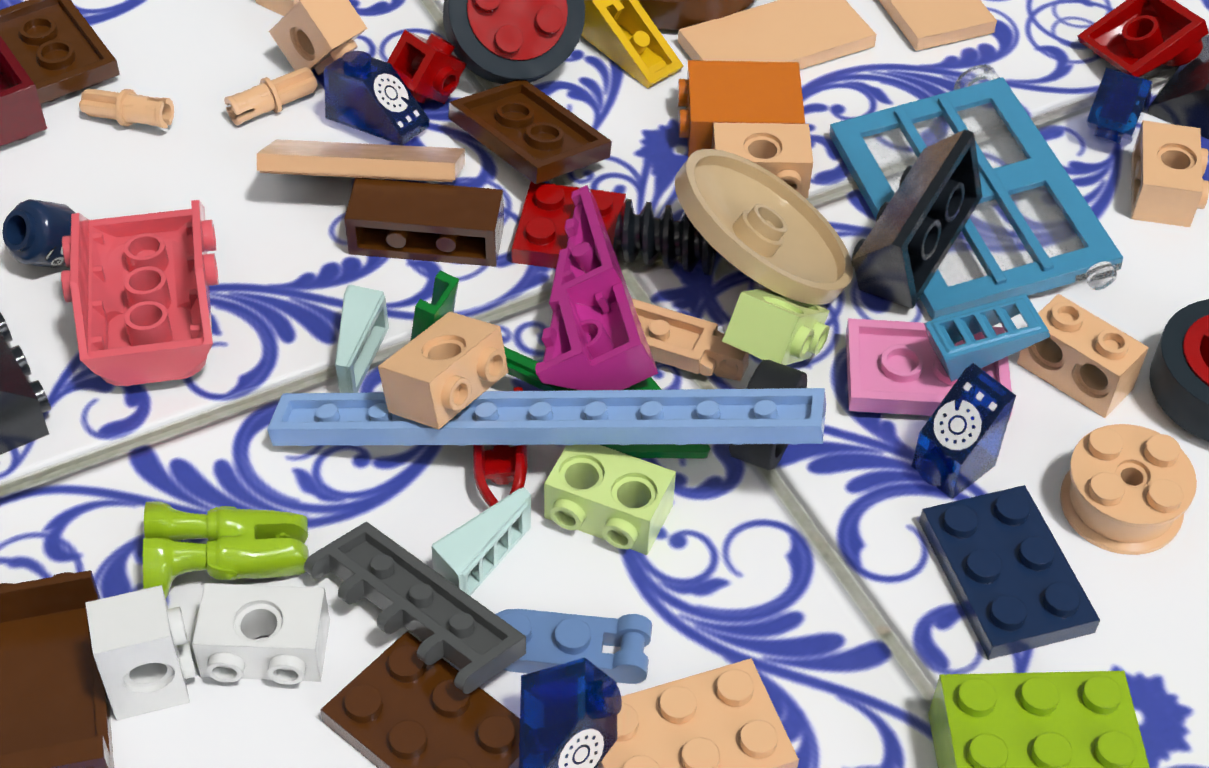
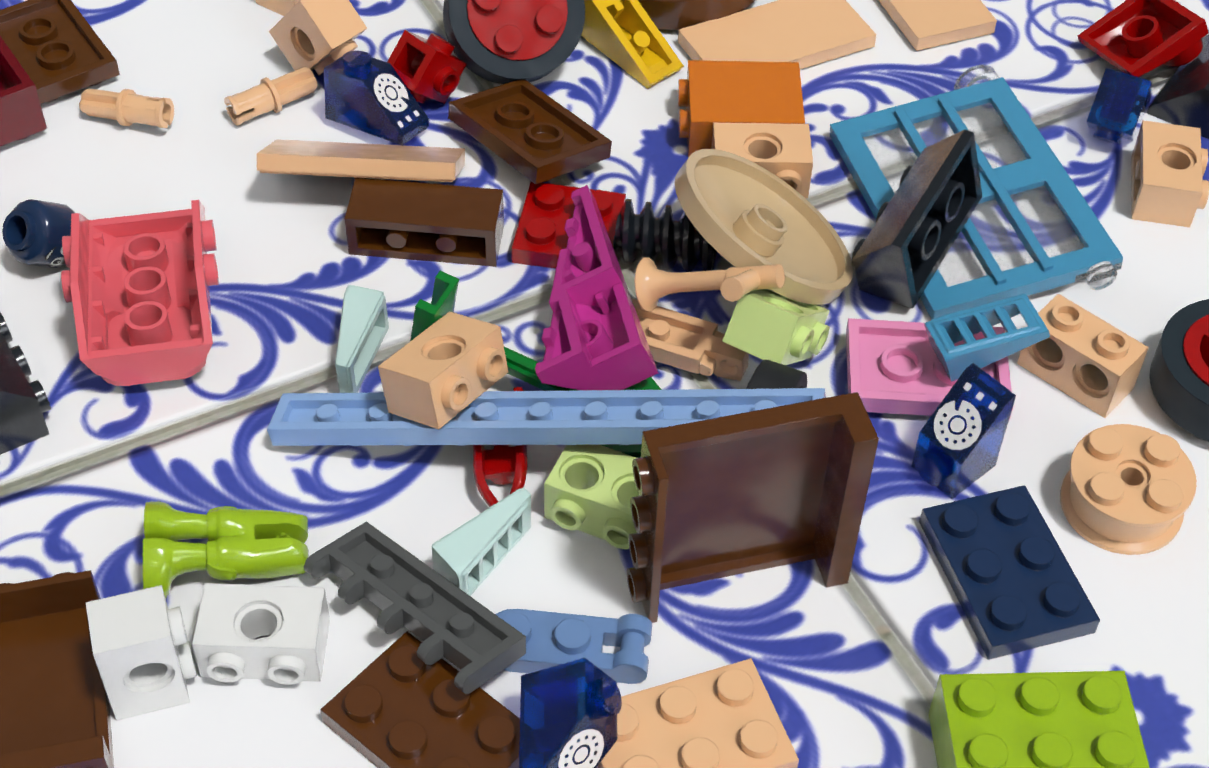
(733, 283): none -> light nougat piece
(750, 495): none -> reddish brown panel

